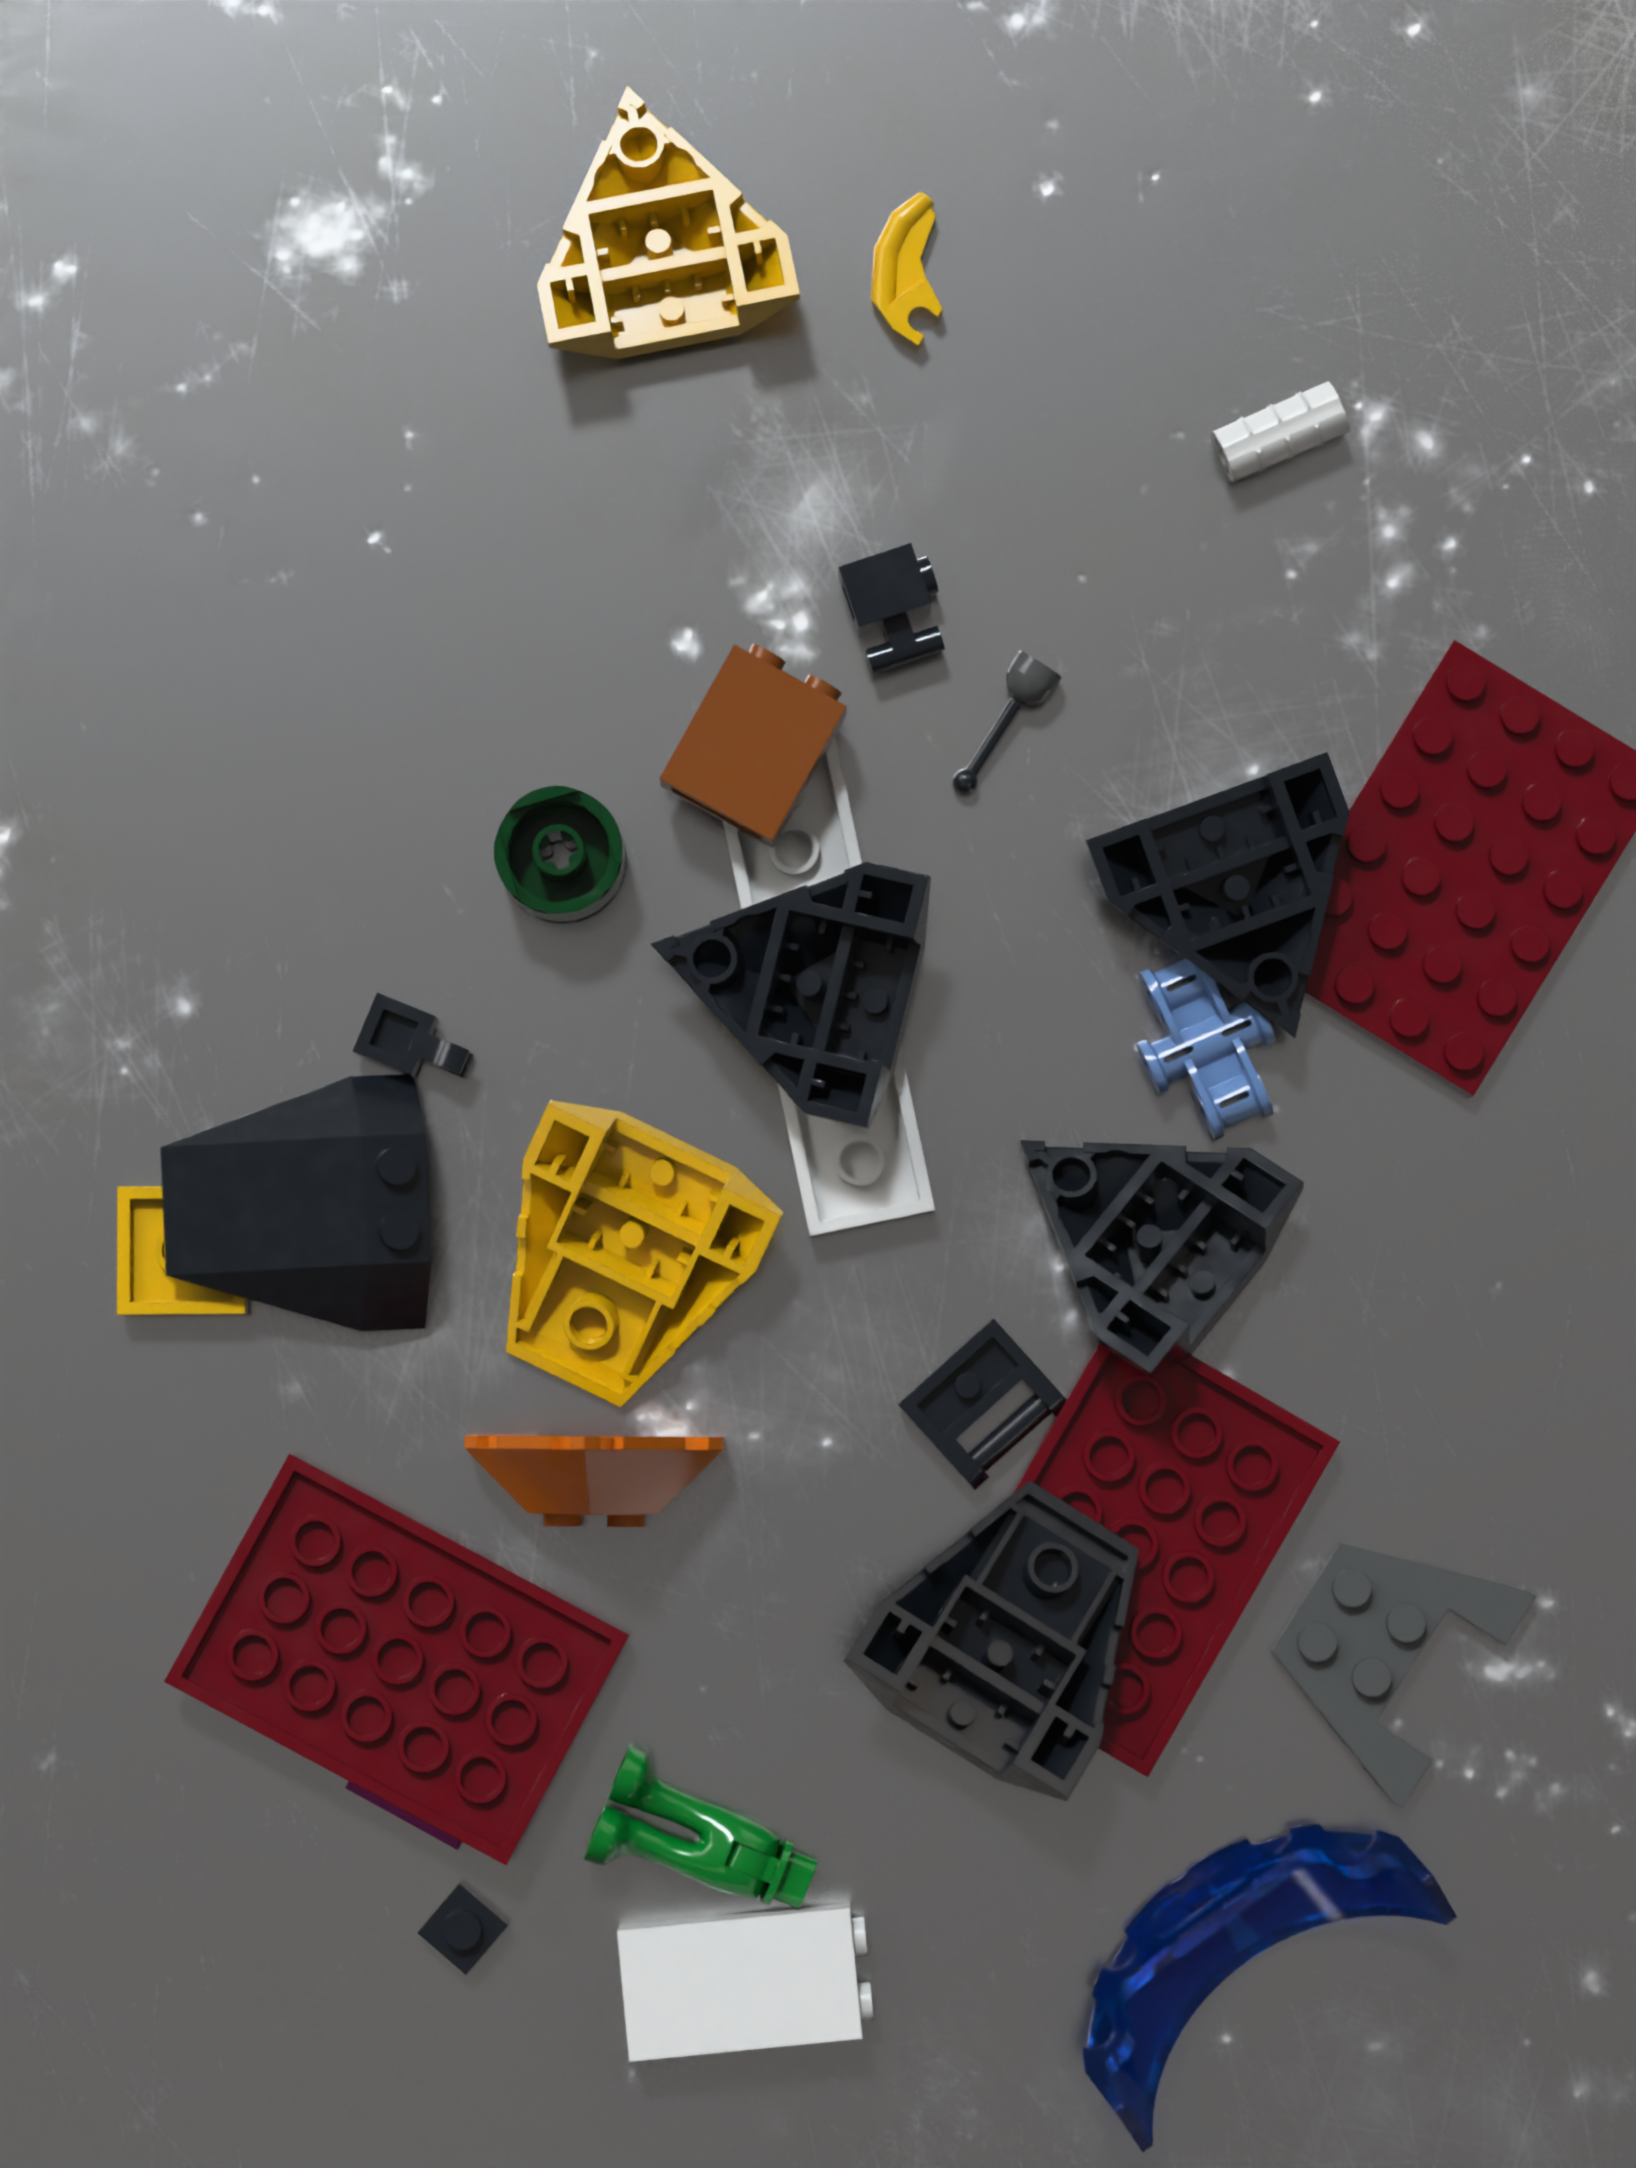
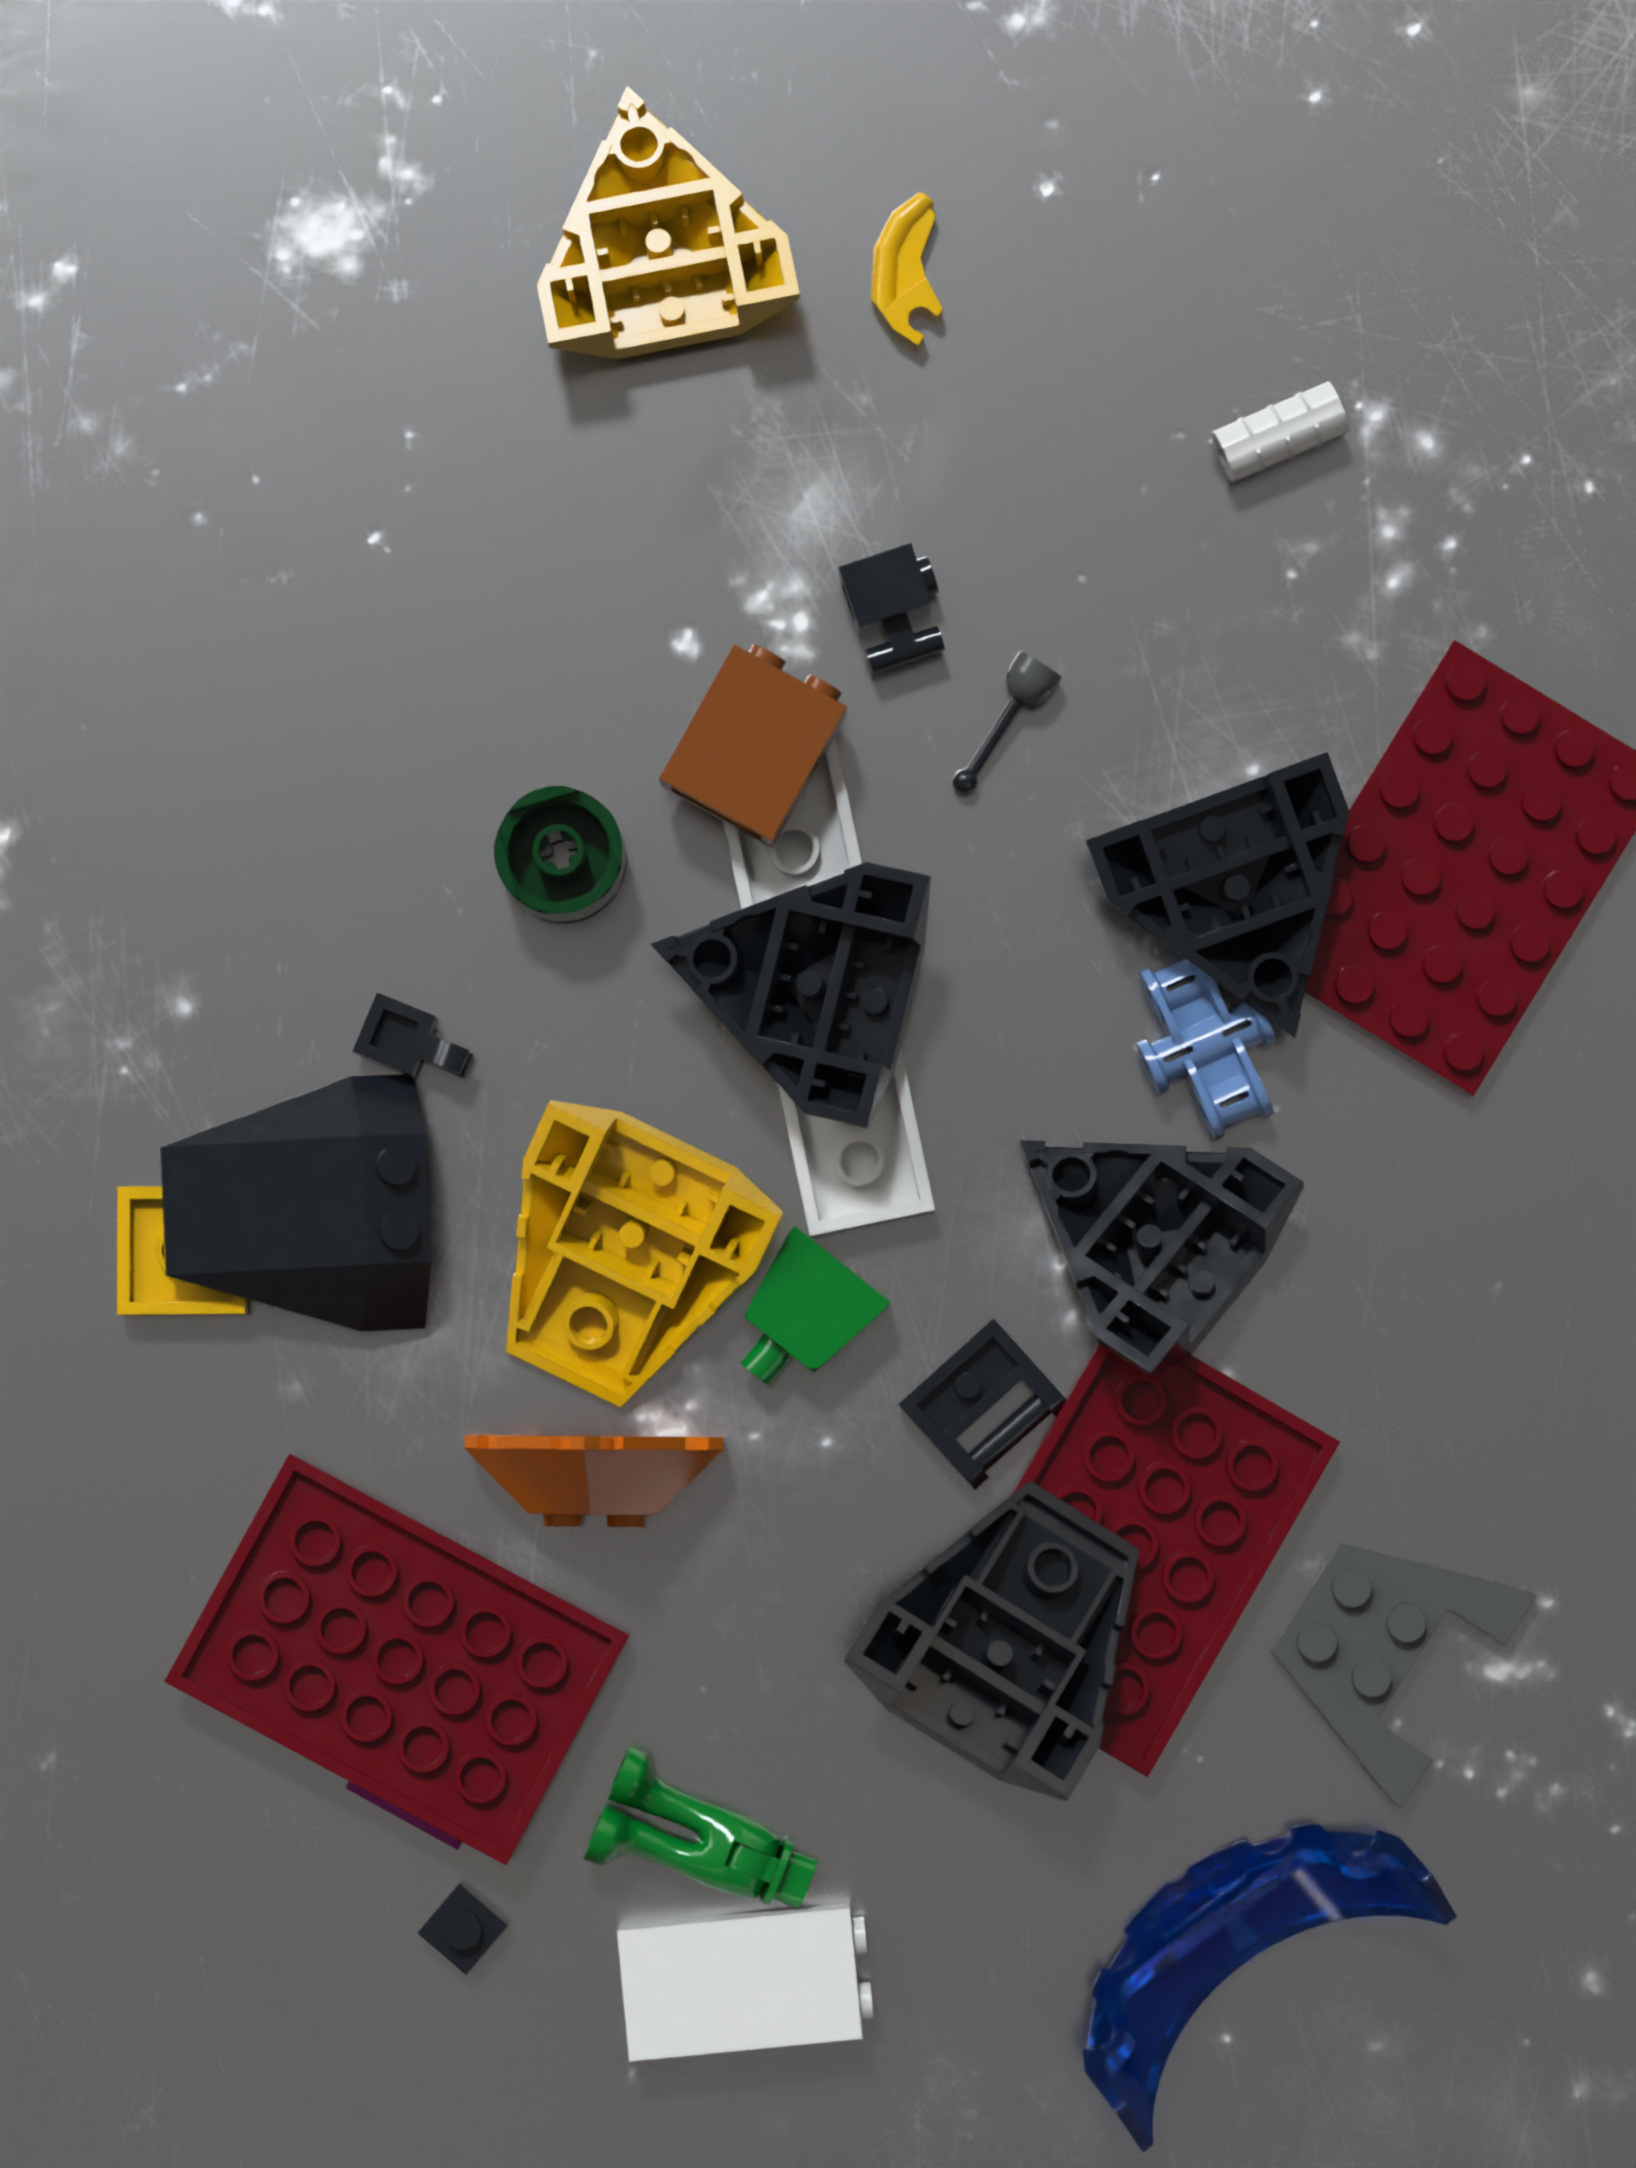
(806, 1309): none -> green torso

